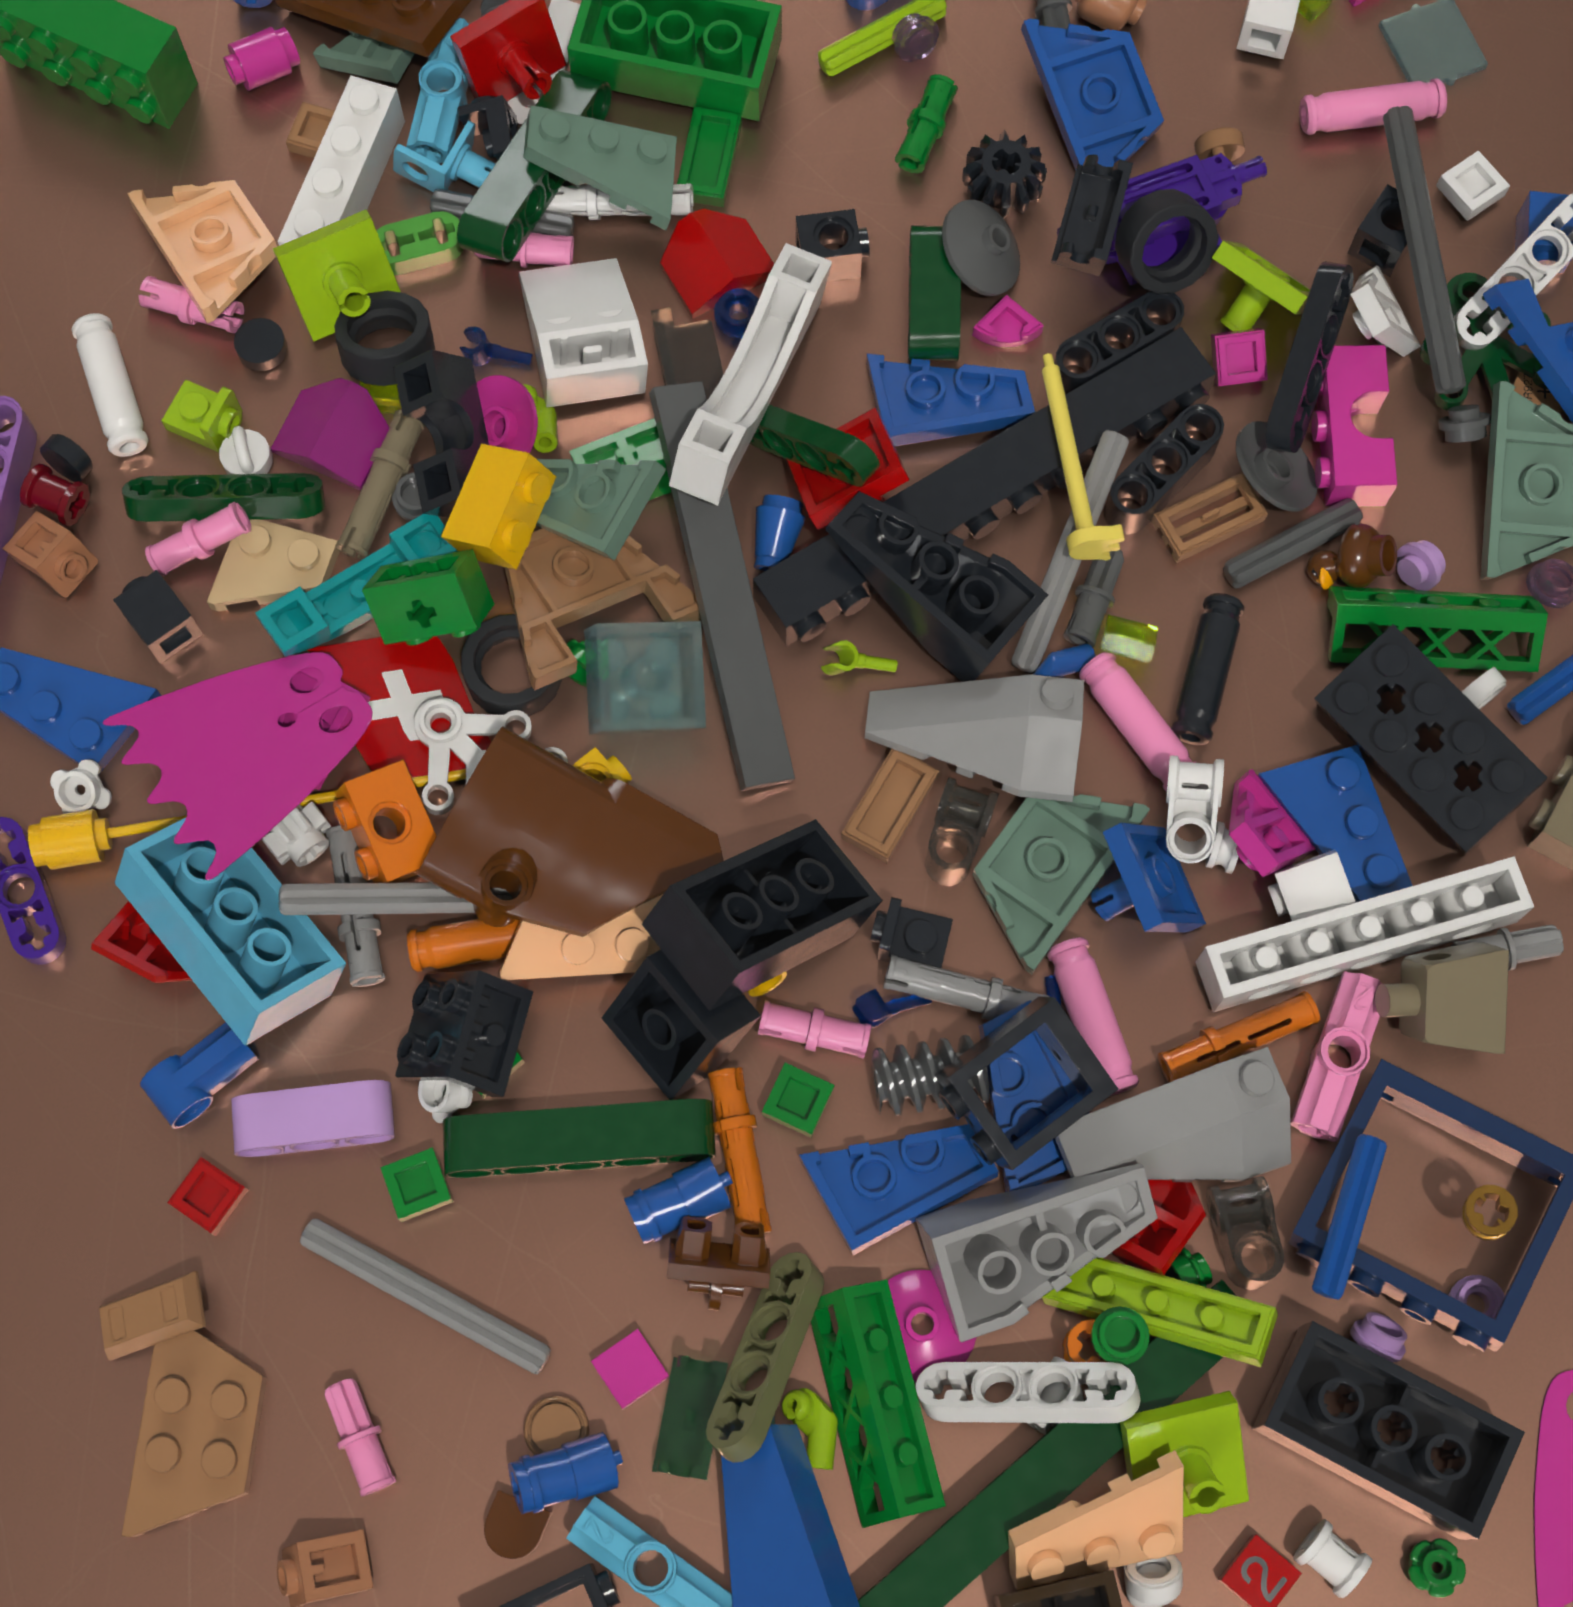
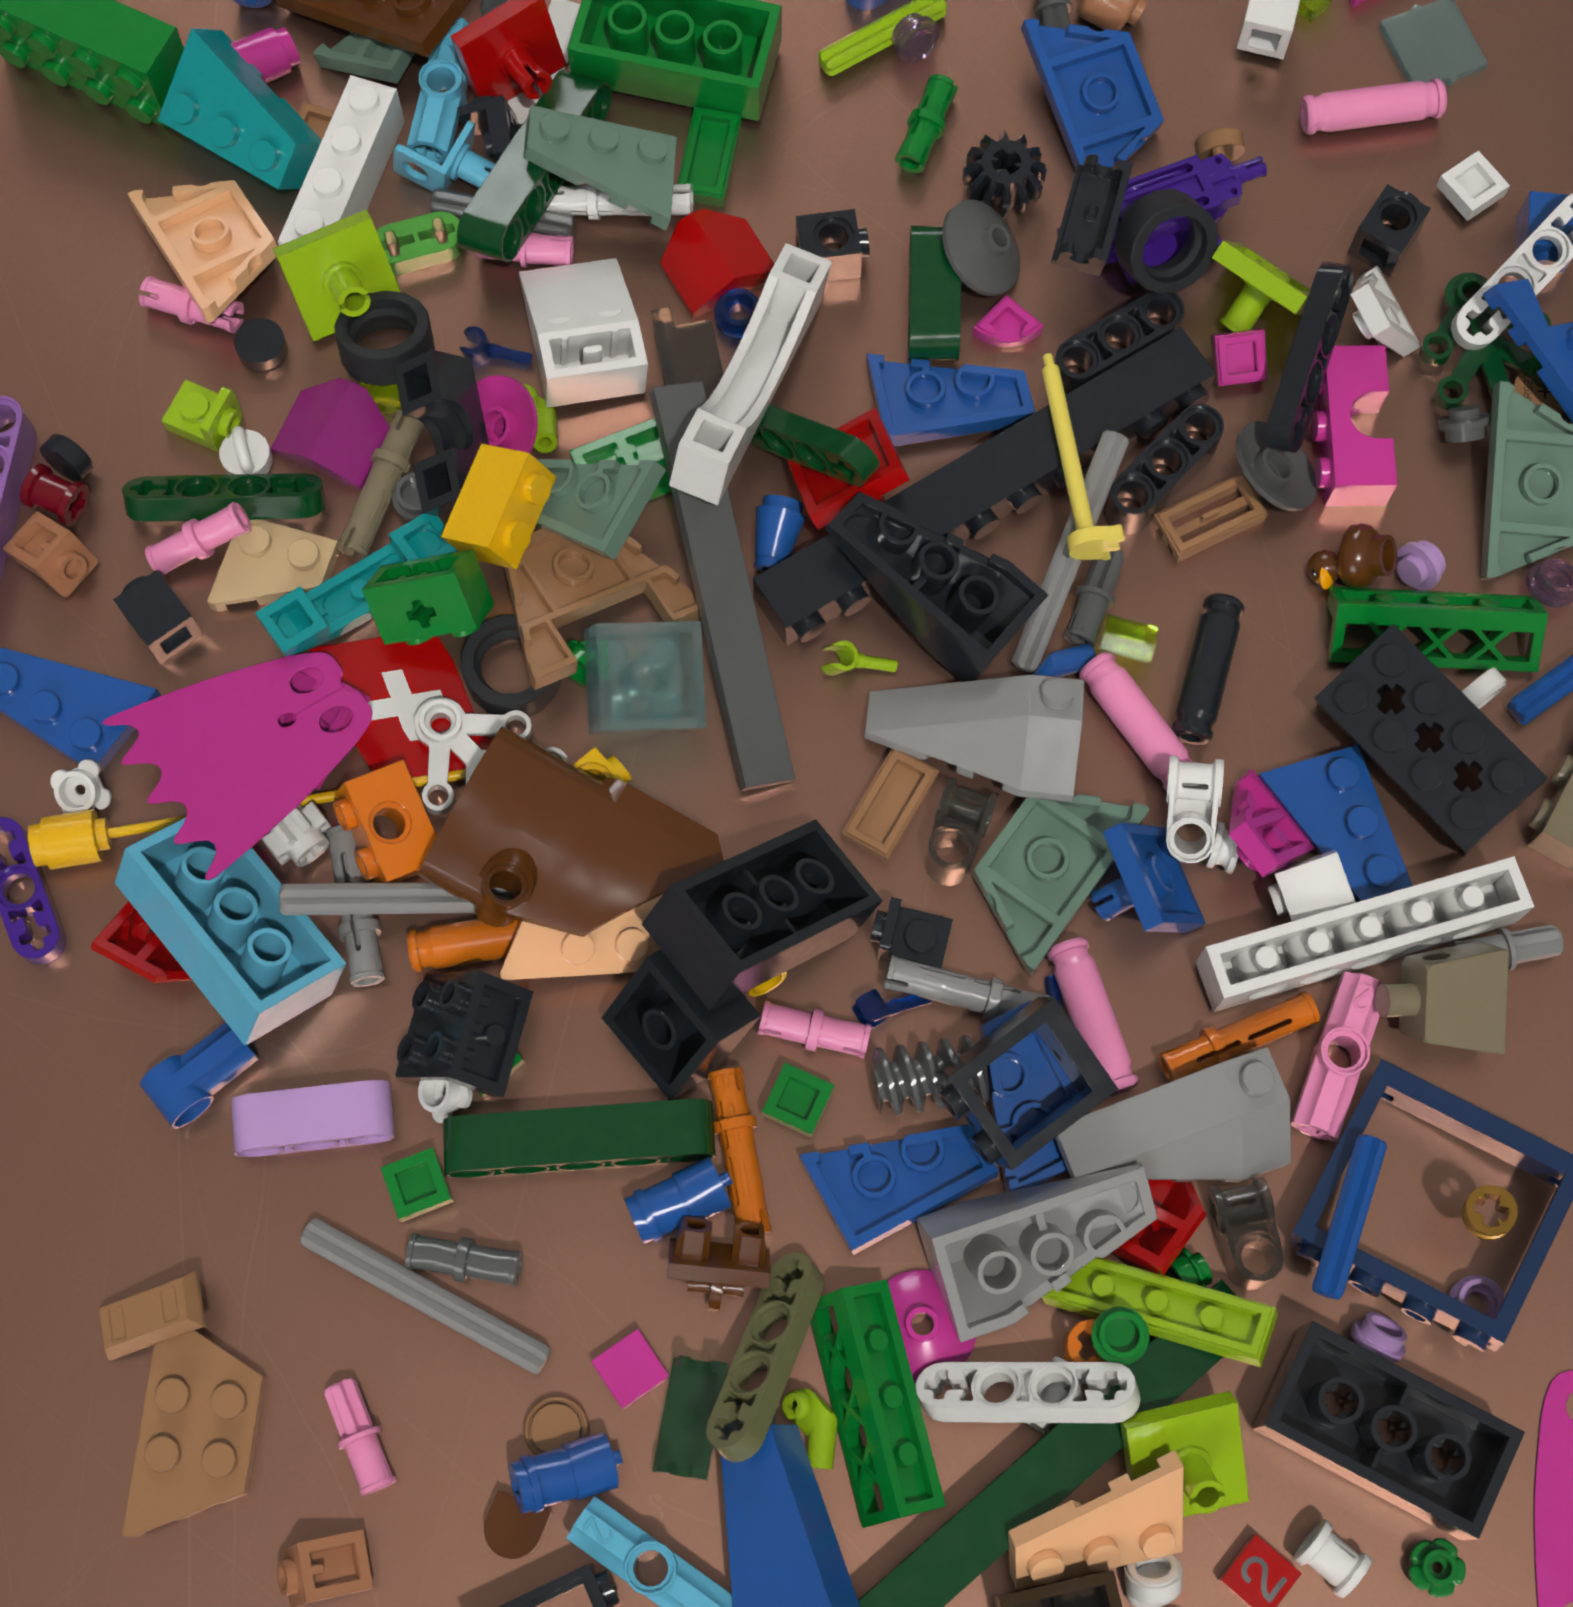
(109, 385): white axle -> none
(208, 1196): red tile -> none
(236, 114): none -> teal wedge
(464, 1259): none -> dark grey pin
(1292, 543): dark grey axle -> none
(1424, 250): dark grey axle -> none

